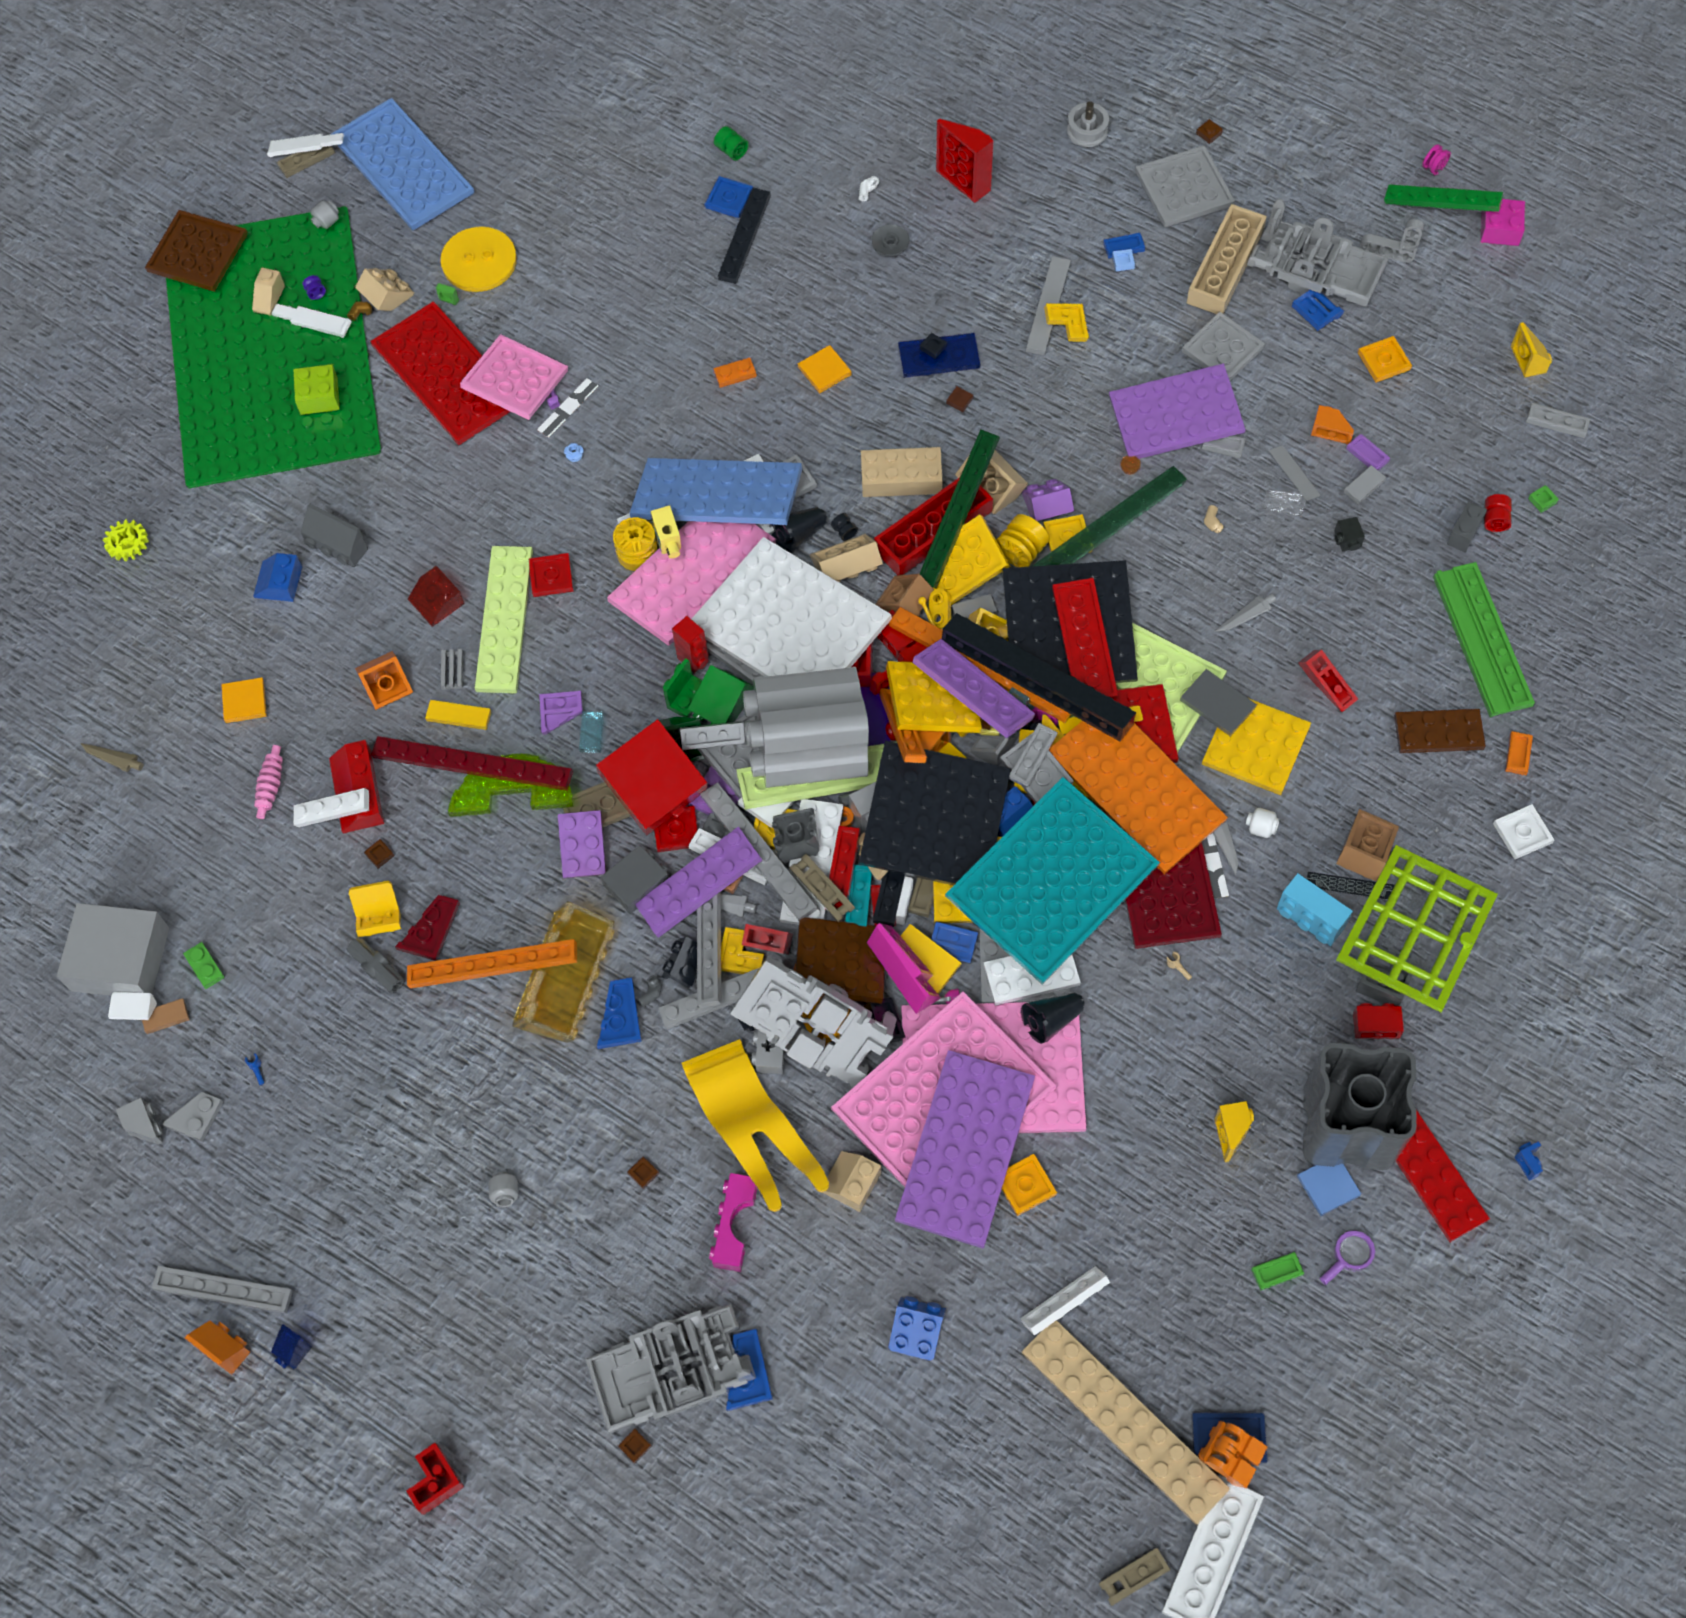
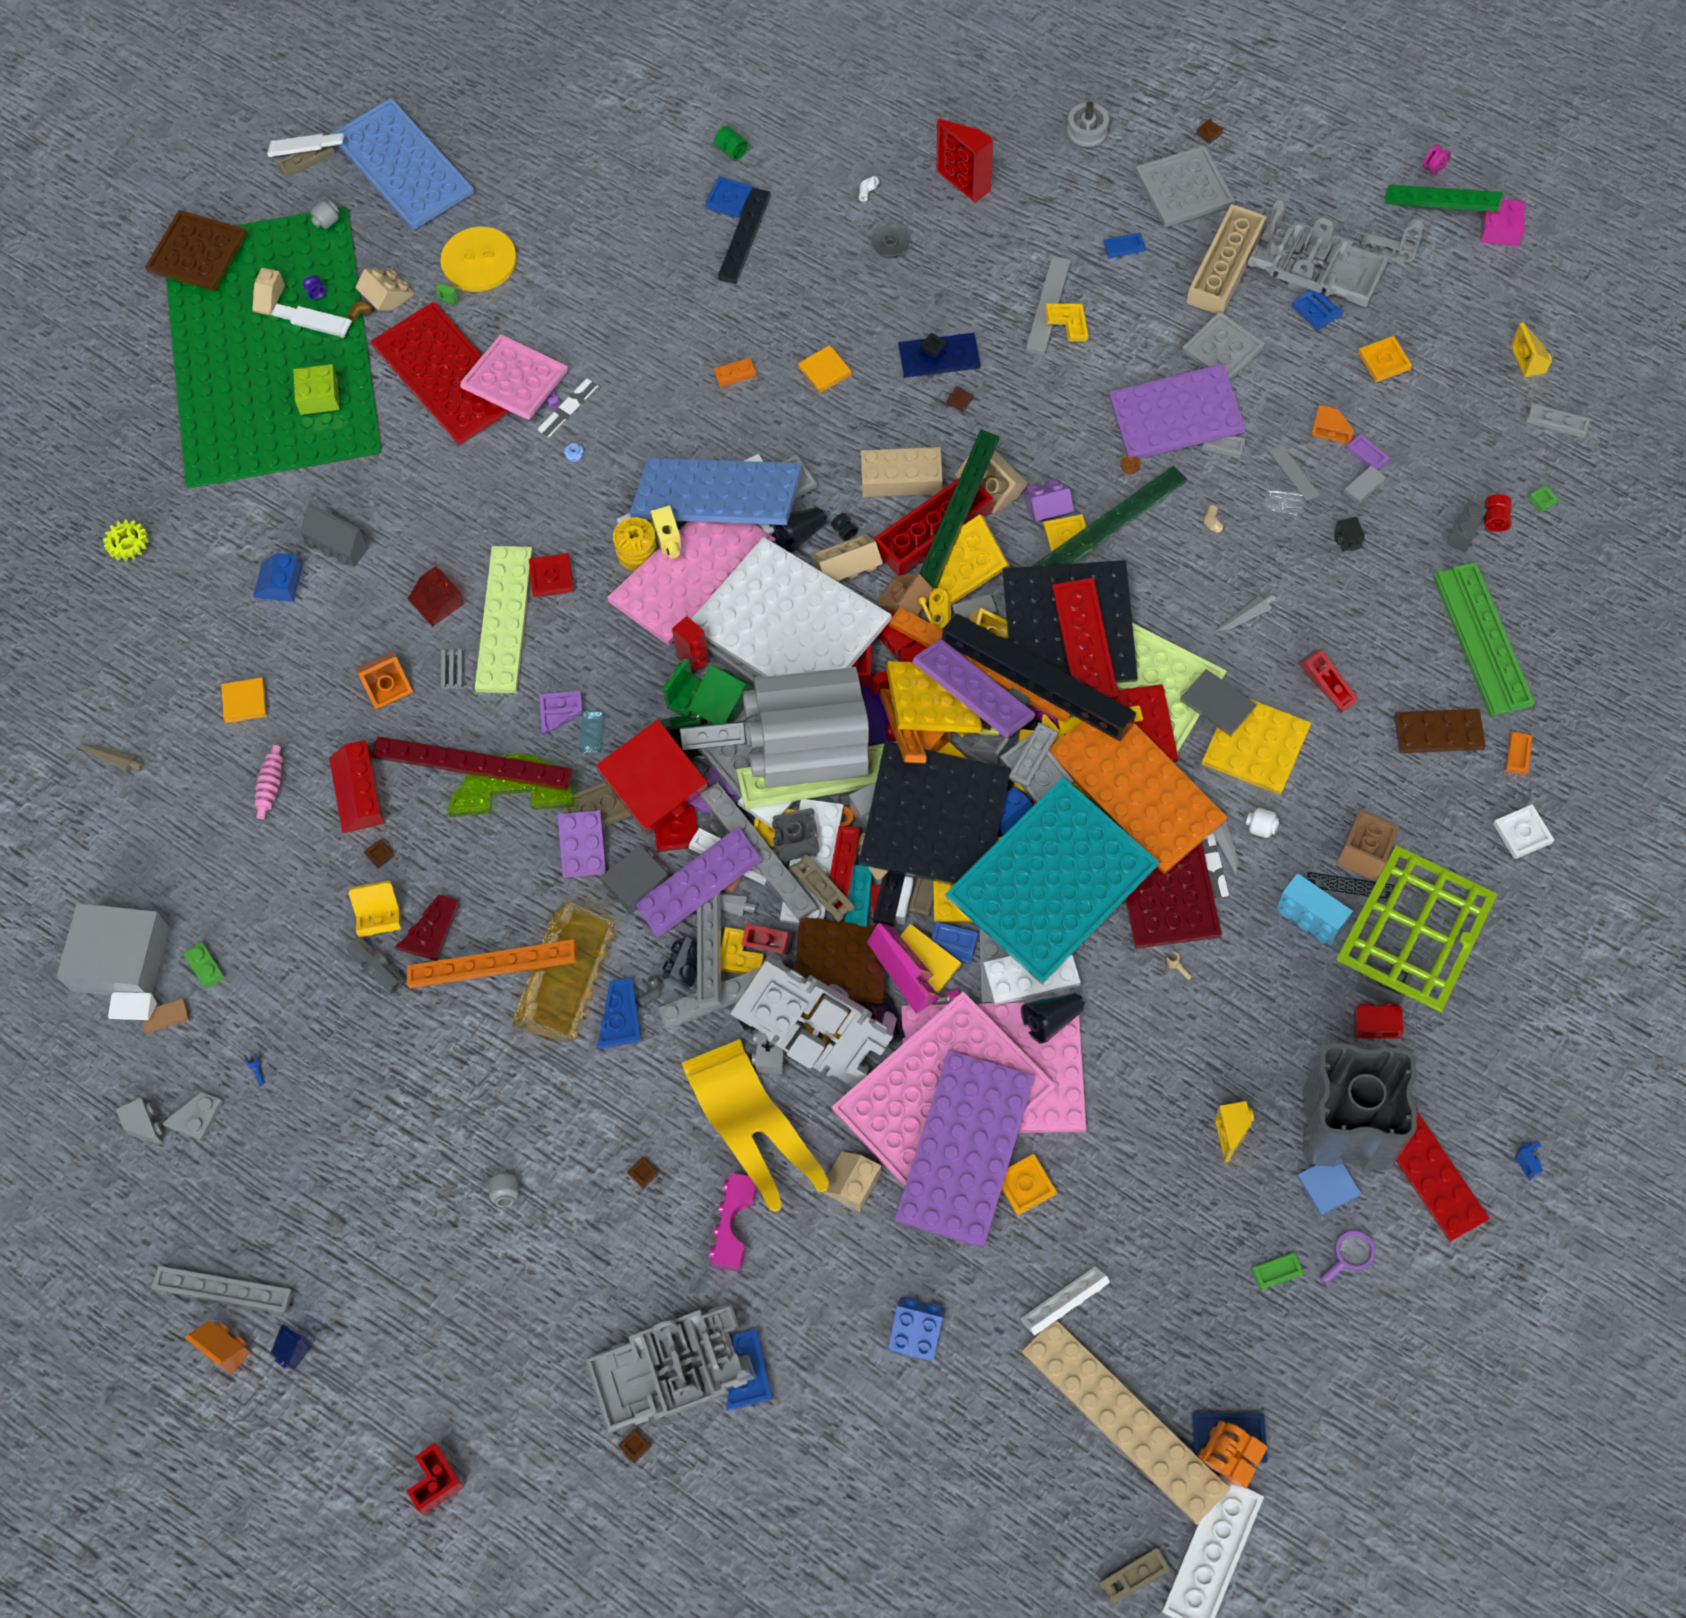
(331, 807): white plate -> none
(458, 714): yellow tile -> none
(1022, 540): yellow wheel -> none
(1123, 260): light blue plate -> none

